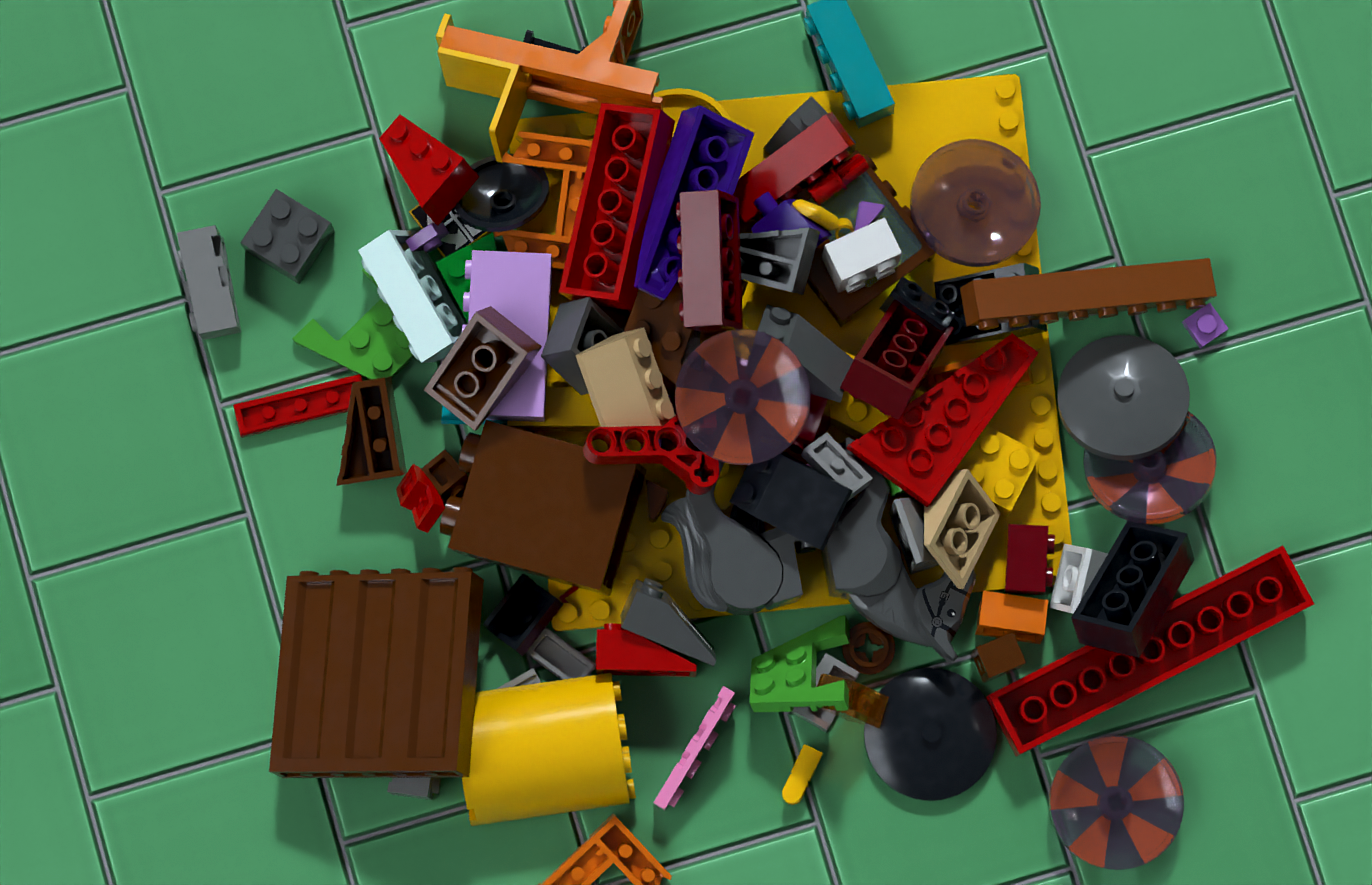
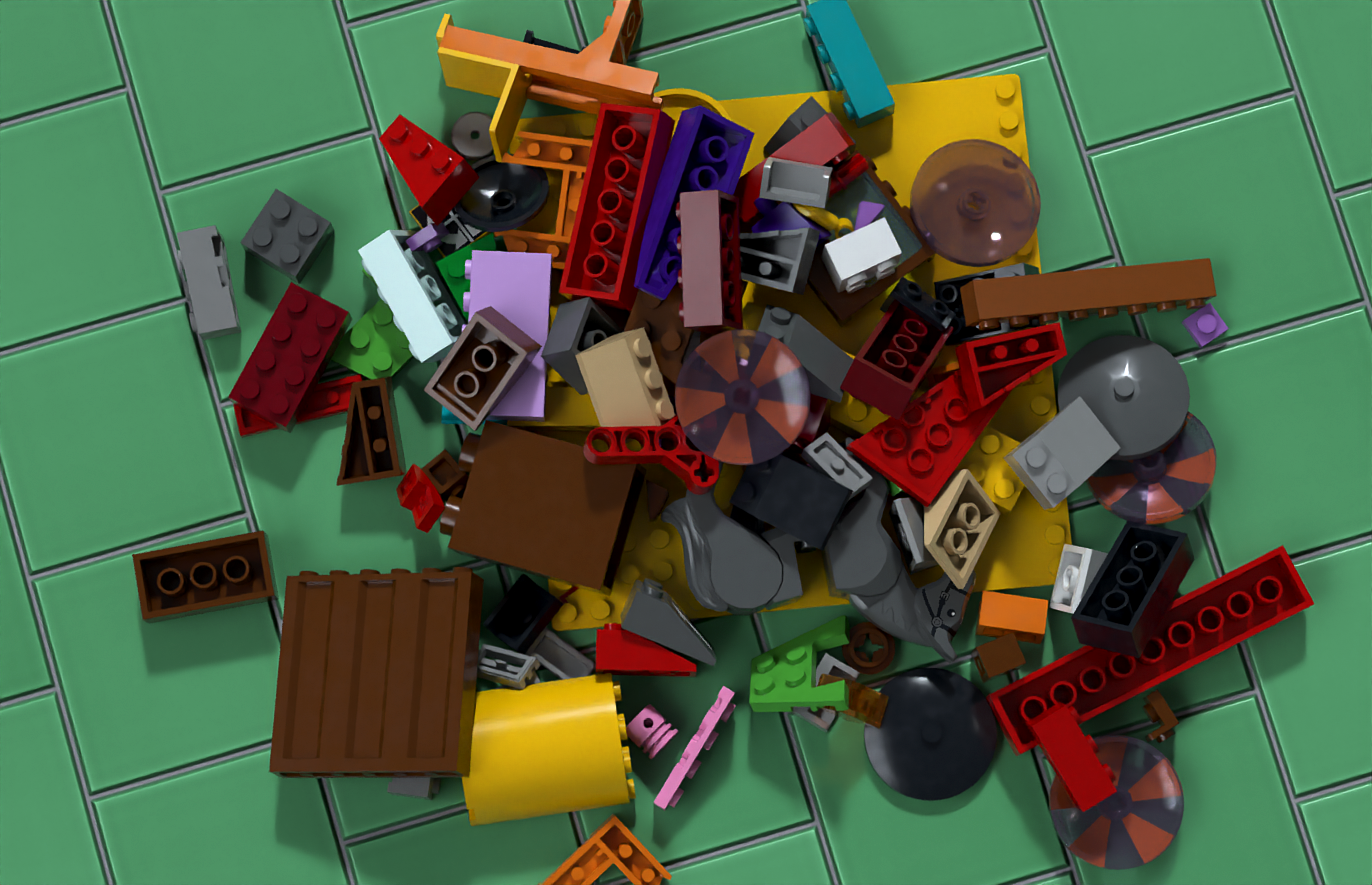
(205, 577): none -> reddish brown brick
(290, 357): none -> dark red brick
(461, 136): none -> light grey piece
(500, 671): none -> light grey tile
(656, 734): none -> bright pink piece
(796, 182): none -> light grey panel
(801, 774): yellow bar -> none
(1006, 360): none -> red wedge
(1027, 559): dark red brick -> none
(1062, 454): none -> light grey slope
(1072, 756): none -> red brick
(1158, 710): none -> reddish brown bracket

